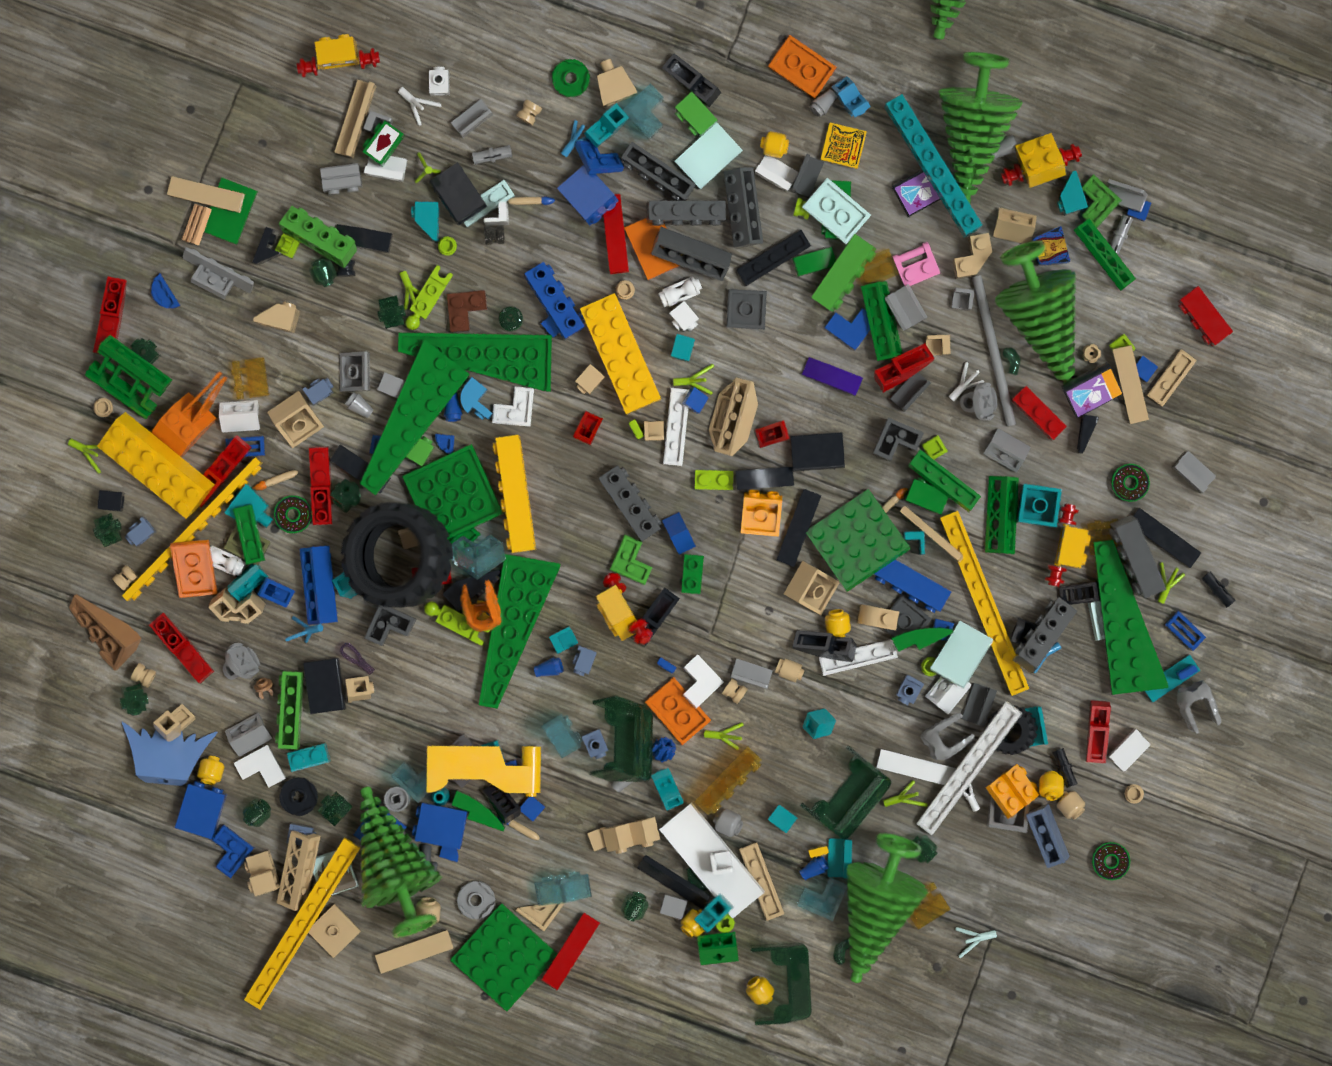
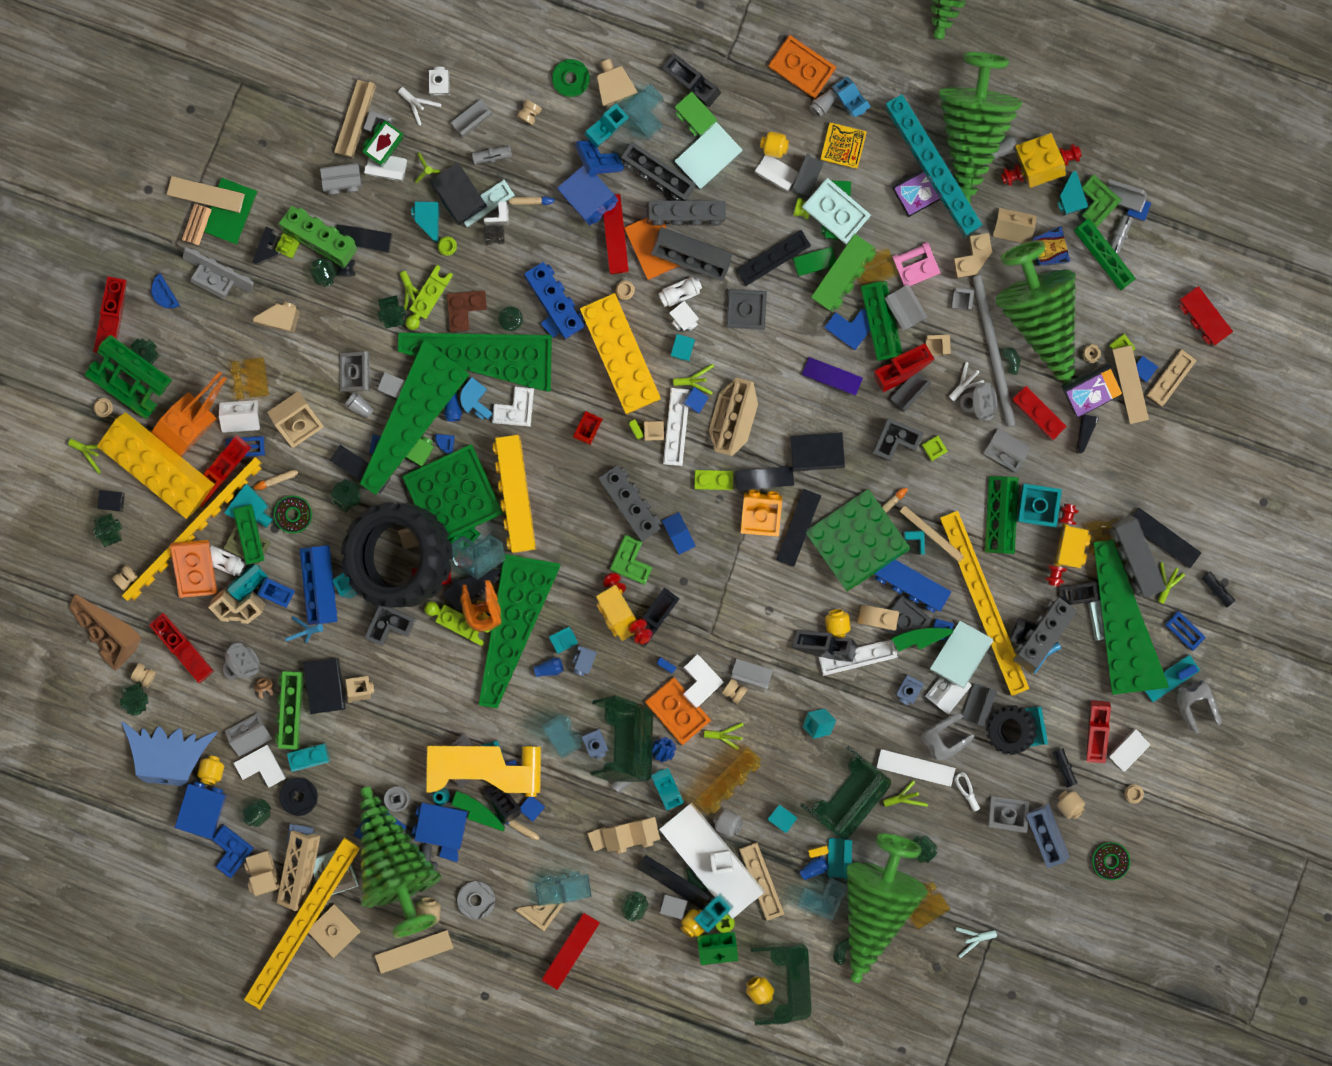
(140, 532): sand blue brick -> none
(171, 724): tan brick -> none
(319, 390): sand blue brick -> none
(320, 485): red slope -> none
(334, 808): clear green brick -> none
(337, 54): yellow brick -> none
(362, 663): clear purple piece -> none
(411, 781): clear light blue brick -> none
(504, 957): green plate -> none
(574, 136): dark azure plant -> none
(589, 380): tan brick -> none
(692, 574): green brick -> none
(743, 207): dark grey brick -> none
(772, 434): red slope -> none
(789, 670): tan brick -> none
(811, 588): tan slope -> none
(926, 496): green brick -> none
(926, 665): lime plate -> none
(944, 481): green fence -> none
(969, 768): white tile -> none
(1013, 790): light orange plate -> none
(1051, 785): yellow head -> none
(1140, 488): tile -> none
(1194, 472): light grey panel -> none

